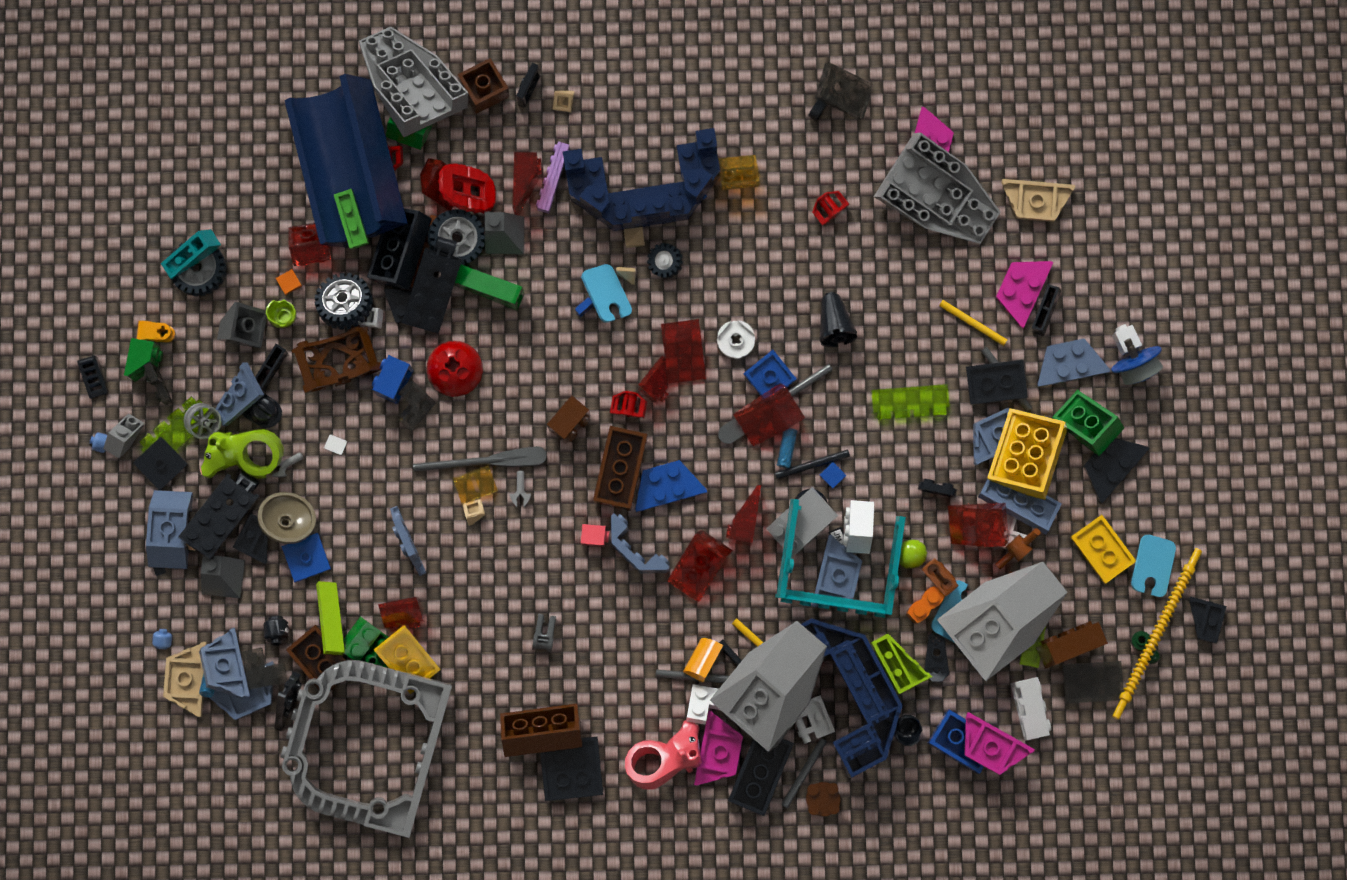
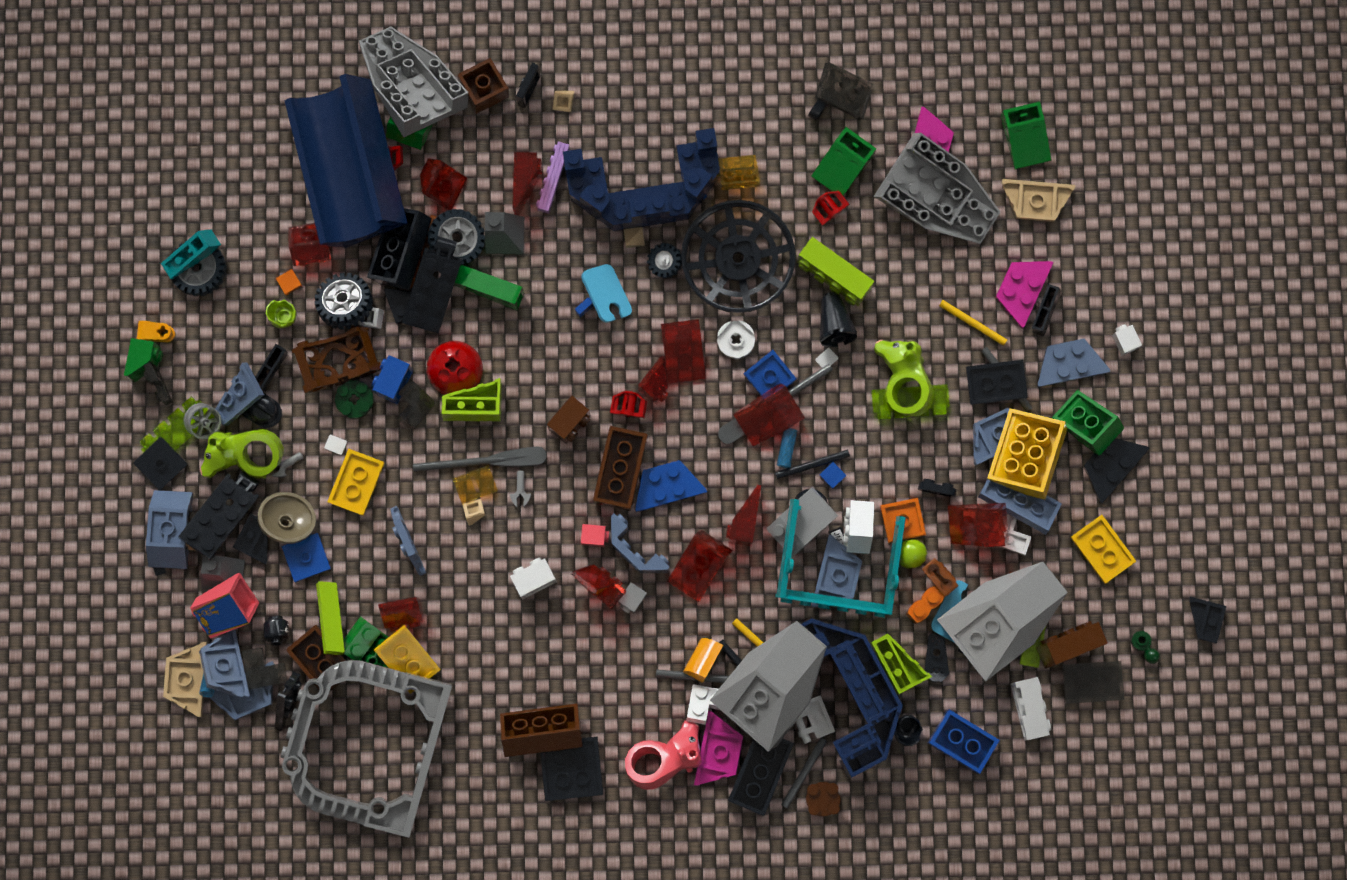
(86, 361): black slope -> none
(98, 442): medium blue piece -> none
(123, 435): light grey slope -> none
(162, 639): medium blue piece -> none
(225, 606): none -> slope
(243, 325): dark grey slope -> none
(351, 219): bright green plate -> none
(356, 482): none -> yellow plate
(363, 405): none -> dark green plate
(467, 176): red piece -> none
(474, 404): none -> lime wedge
(533, 578): none -> white brick
(548, 638): dark grey piece -> none
(599, 583): none -> clear red slope
(627, 274): tan slope -> none
(632, 598): none -> light grey brick
(742, 245): none -> black dish
(826, 358): none -> white sticker
(835, 272): none -> lime brick
(844, 161): none -> green slope
(906, 365): none -> lime animal
(911, 510): none -> orange tile
(992, 746): dark pink wing -> none
(1018, 548): dark orange piece -> none
(1026, 135): none -> green slope
(1125, 697): yellow hose -> none
(1138, 365): piece -> none
(1154, 561): medium azure piece -> none

